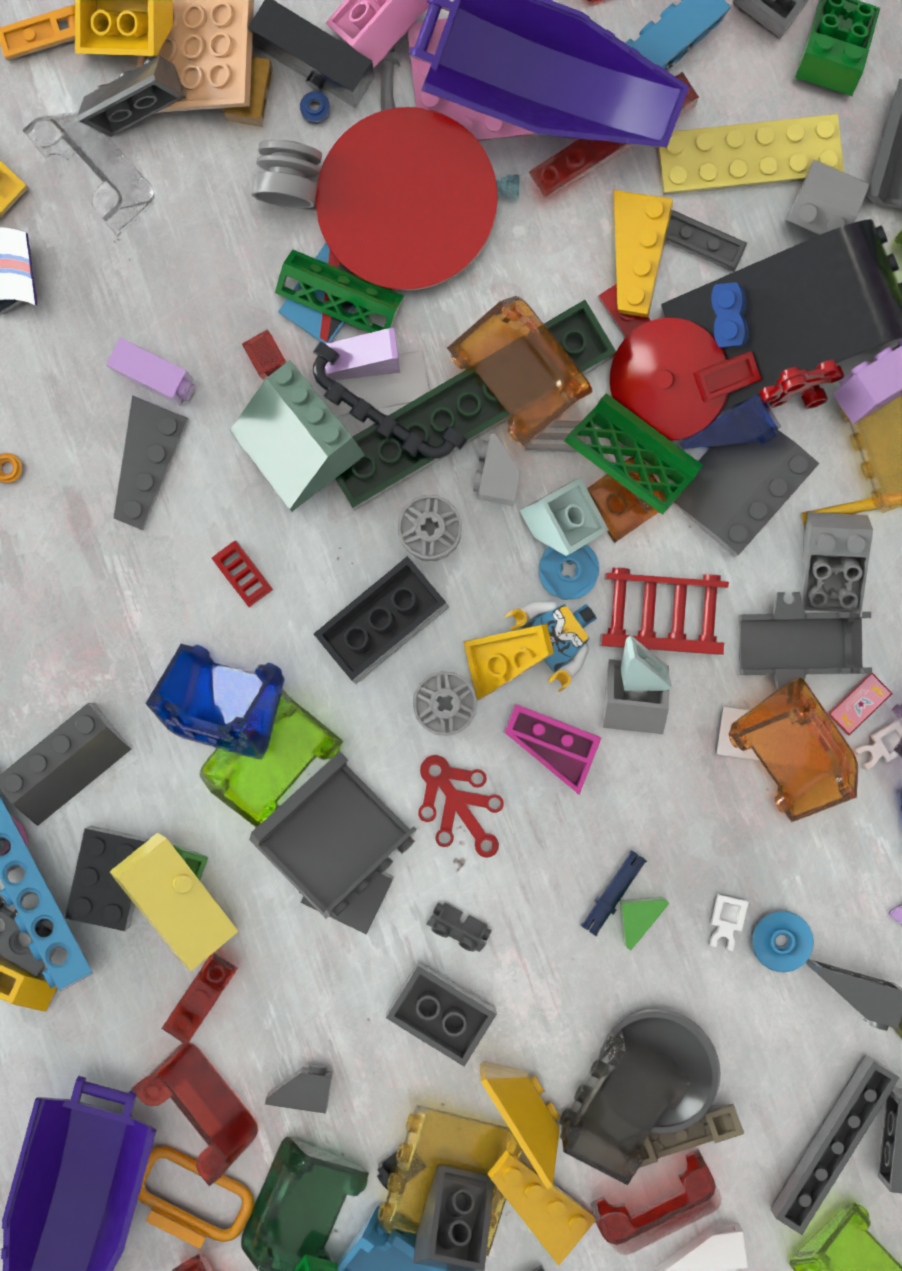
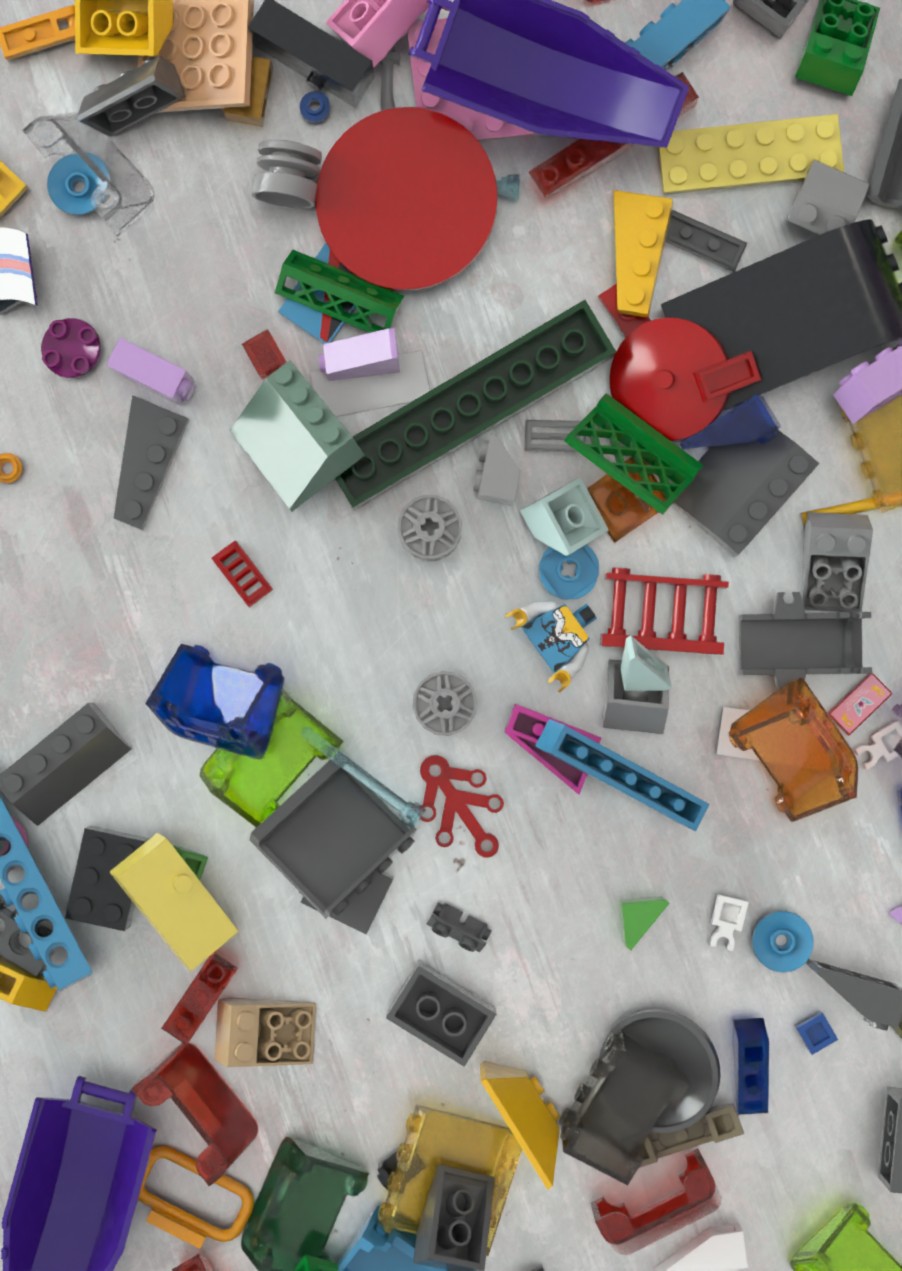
(62, 183): none -> dark azure dish
(70, 347): none -> magenta dish
(264, 1032): none -> tan slope
(304, 1090): dark grey slope -> none
(381, 620): black brick -> none
(385, 425): black bar -> none
(408, 811): none -> clear light blue piece
(505, 656): yellow wing -> none
(521, 367): clear orange windscreen -> none
(550, 1214): yellow wing -> none
(613, 893): dark blue pin -> none
(622, 774): none -> dark azure brick
(730, 325): blue brick -> none
(751, 1065): none -> clear blue slope
(805, 382): red plant -> none
(816, 1033): none -> blue plate
(834, 1144): dark grey brick -> none

